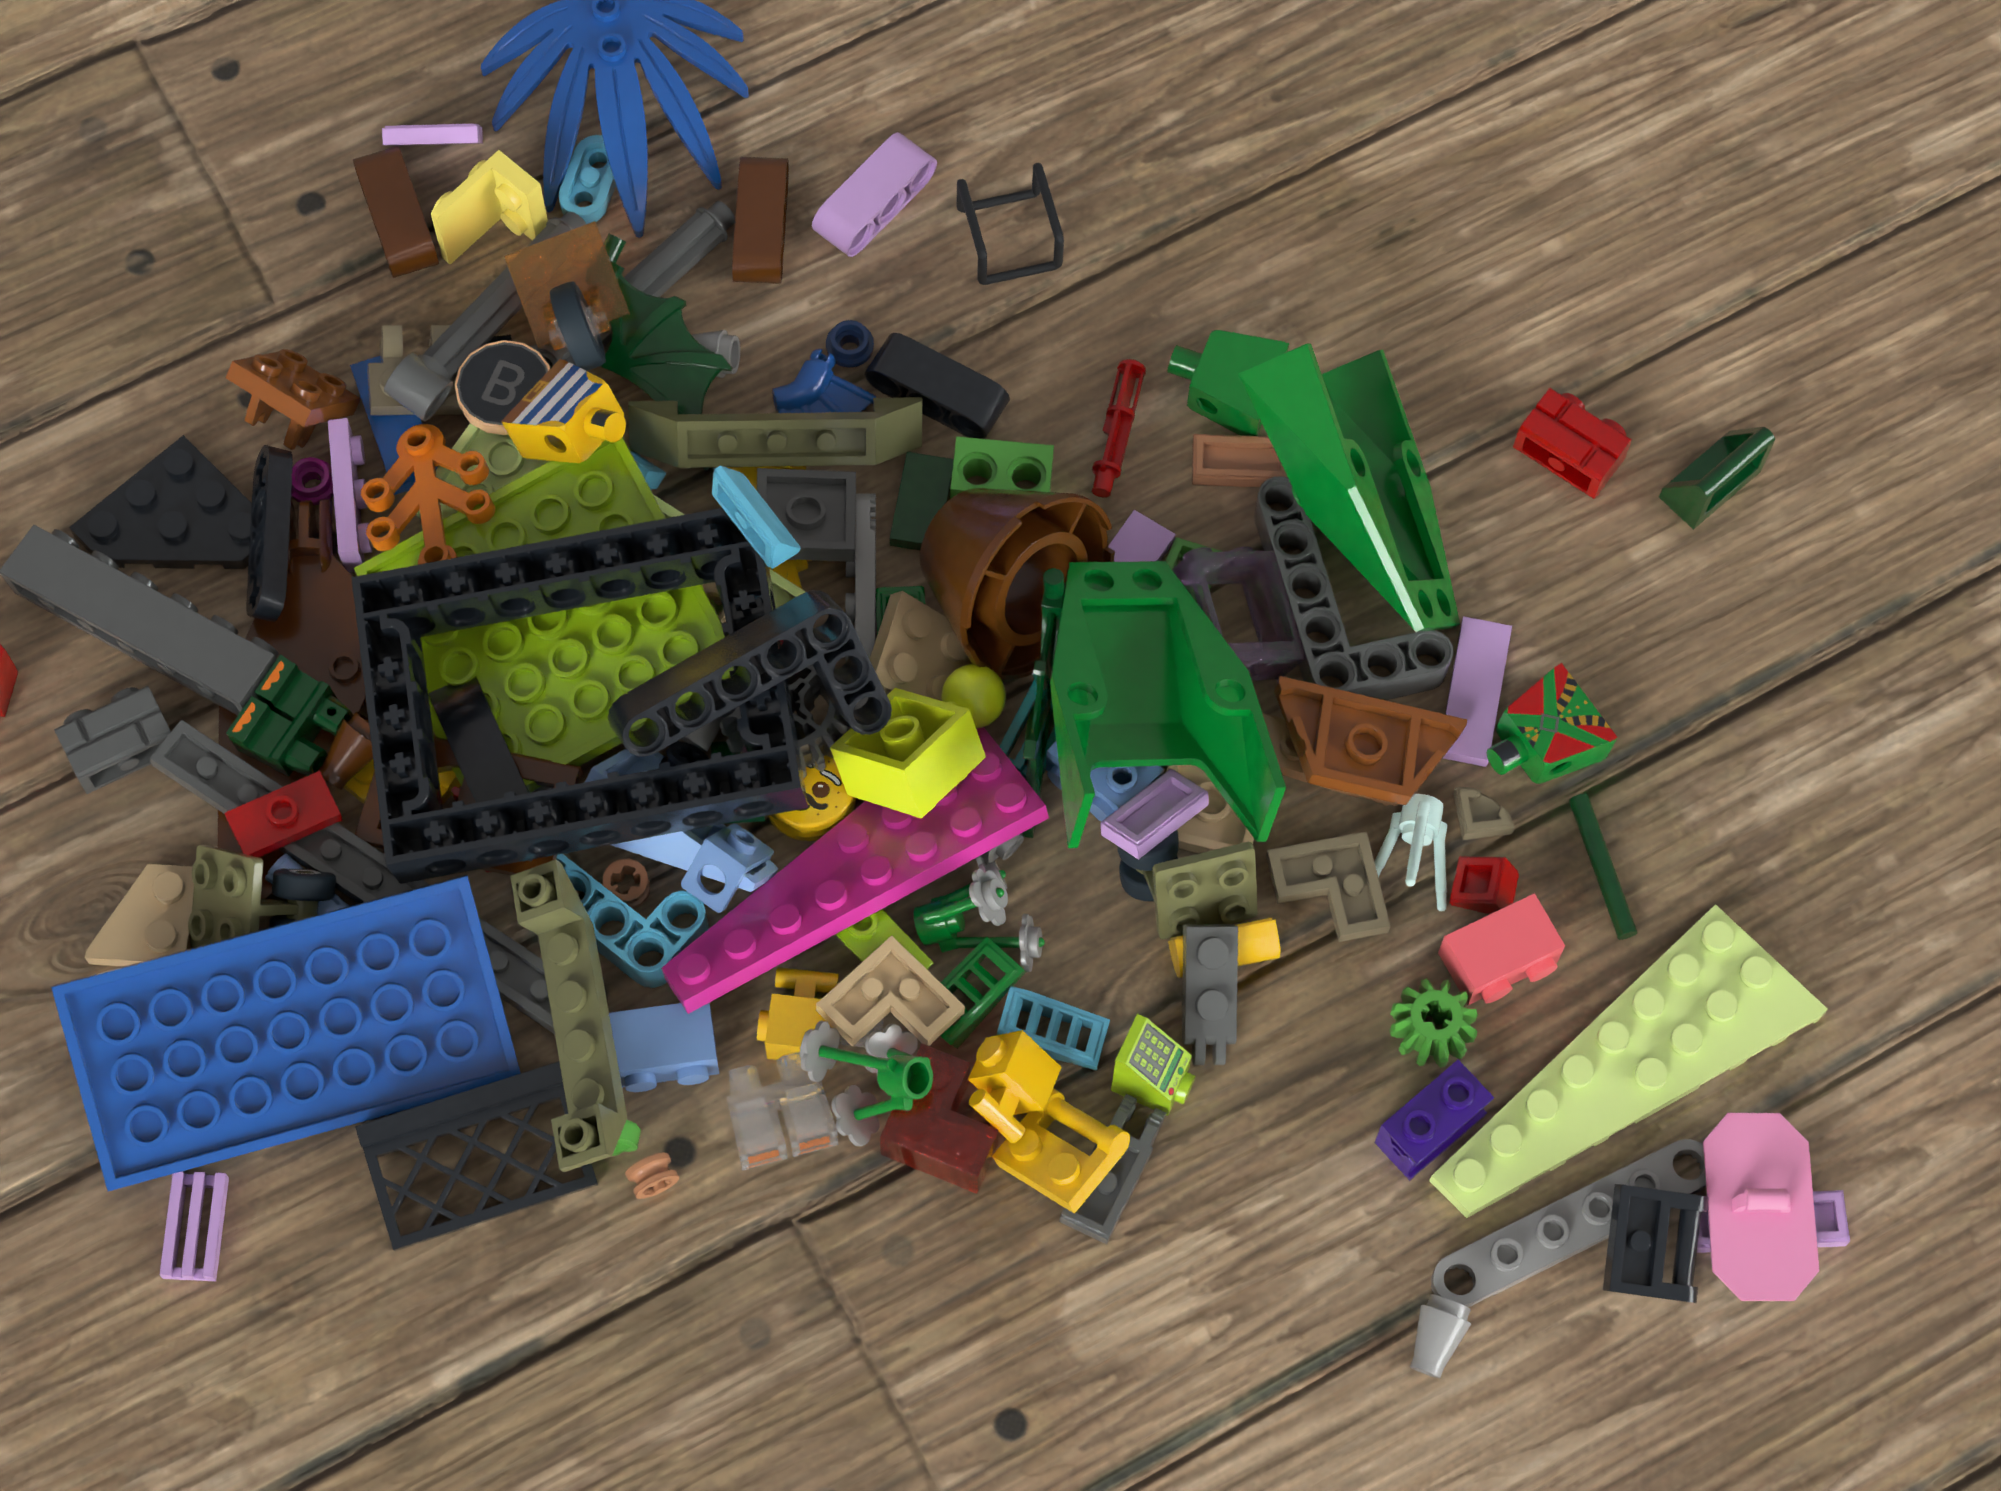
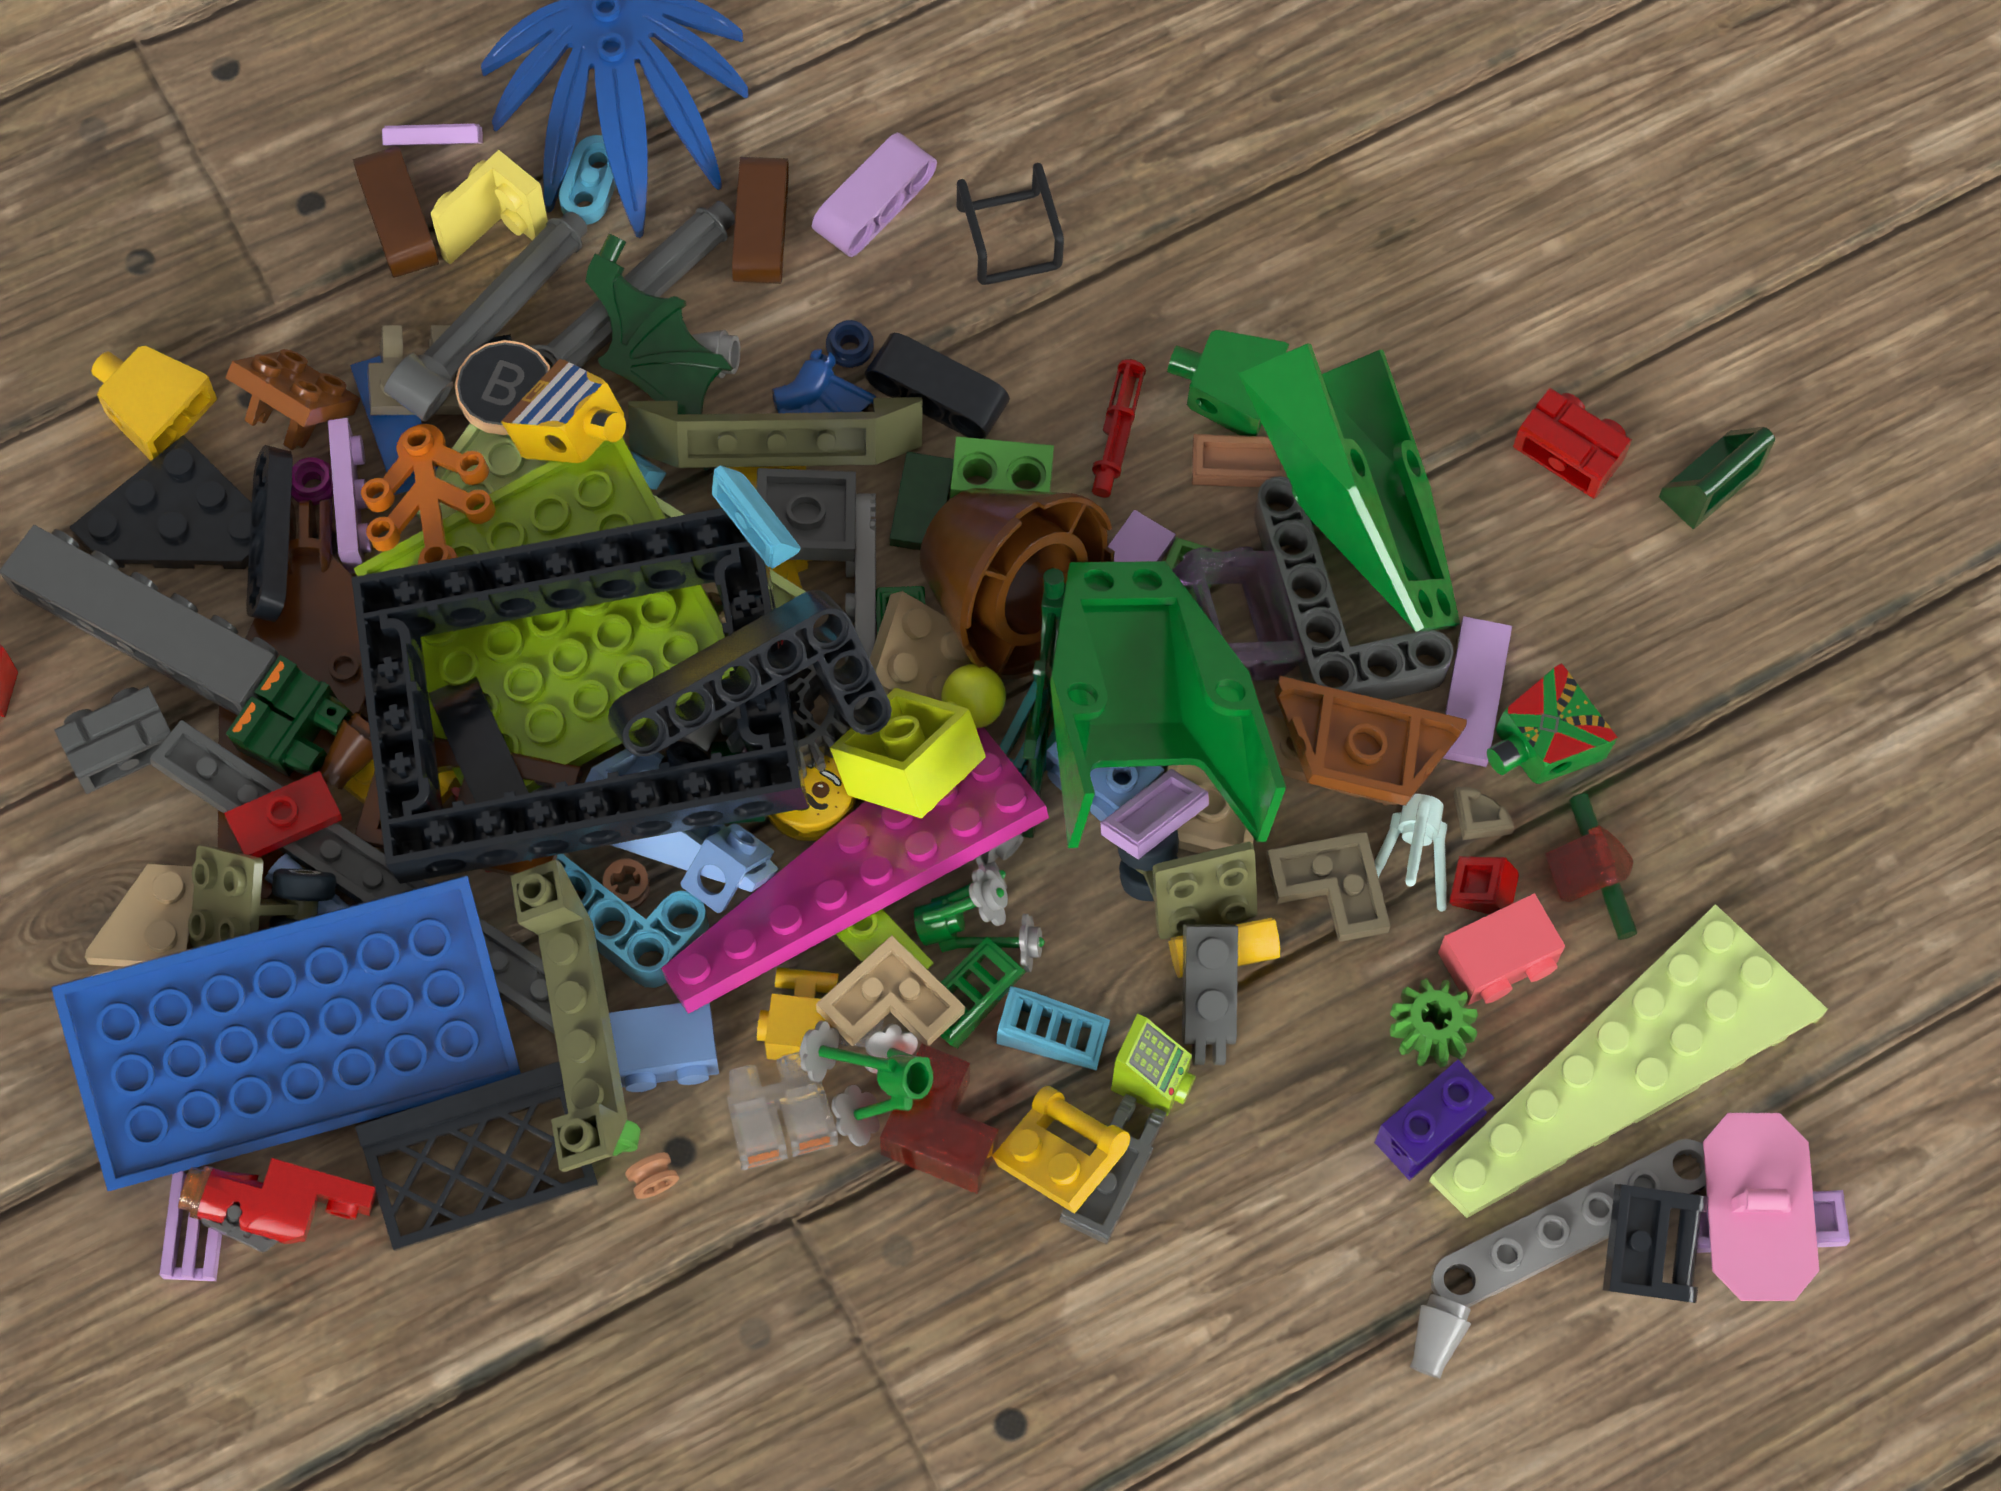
(152, 397): none -> yellow torso
(272, 1209): none -> red plate
(569, 292): clear orange plate -> none
(1011, 1080): yellow brick -> none
(1589, 864): none -> clear red tile

